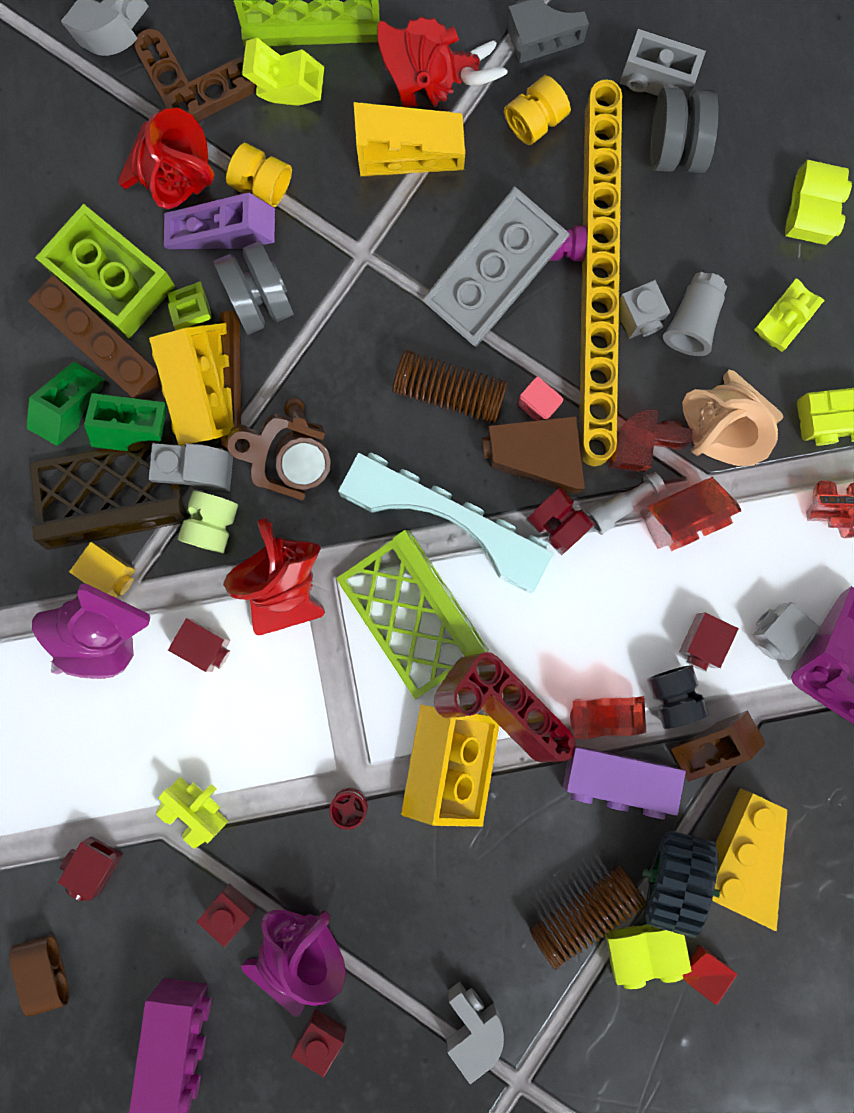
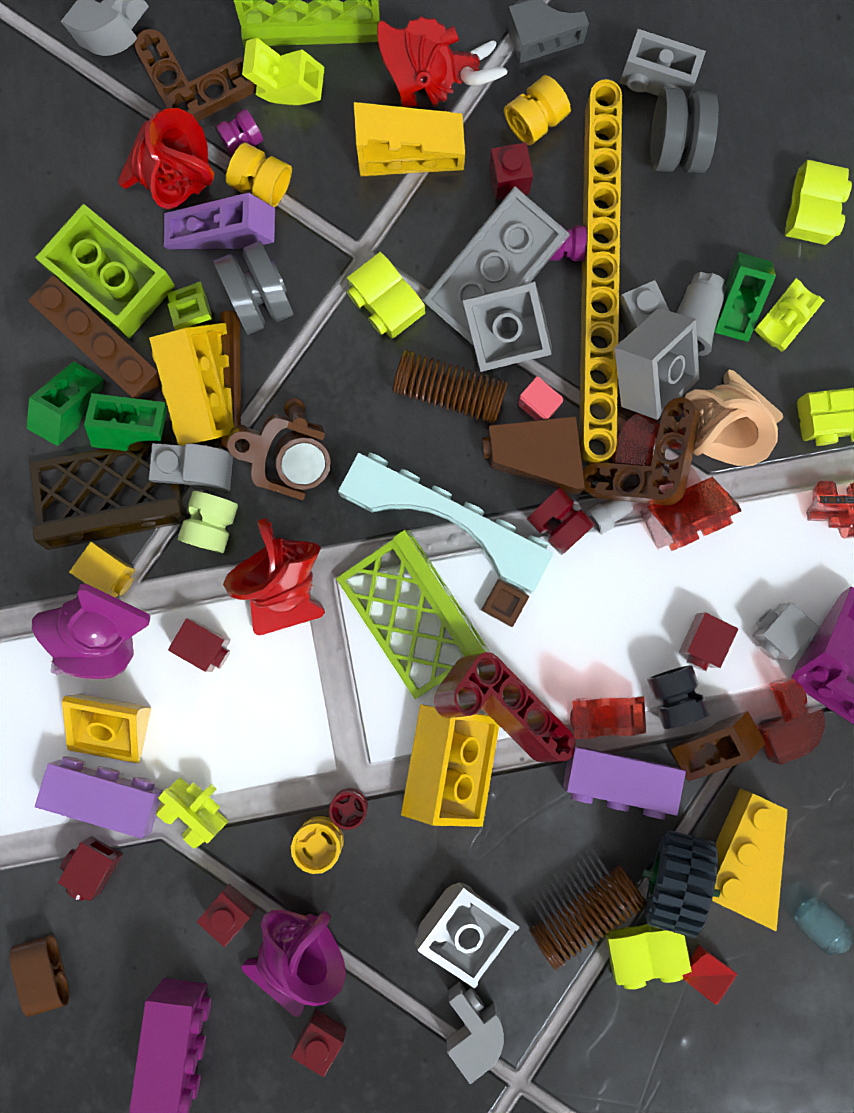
(99, 797): none -> medium lavender brick
(105, 727): none -> yellow slope
(230, 131): none -> magenta wheel
(317, 845): none -> yellow wheel
(385, 296): none -> neon yellow brick
(464, 933): none -> light grey slope
(505, 603): none -> reddish brown tile
(508, 326): none -> light grey slope
(509, 169): none -> dark red brick
(652, 476): none -> reddish brown beam
(657, 362): none -> light grey brick
(745, 296): none -> green arch
(797, 729): none -> clear red brick
(824, 927): none -> clear light blue brick

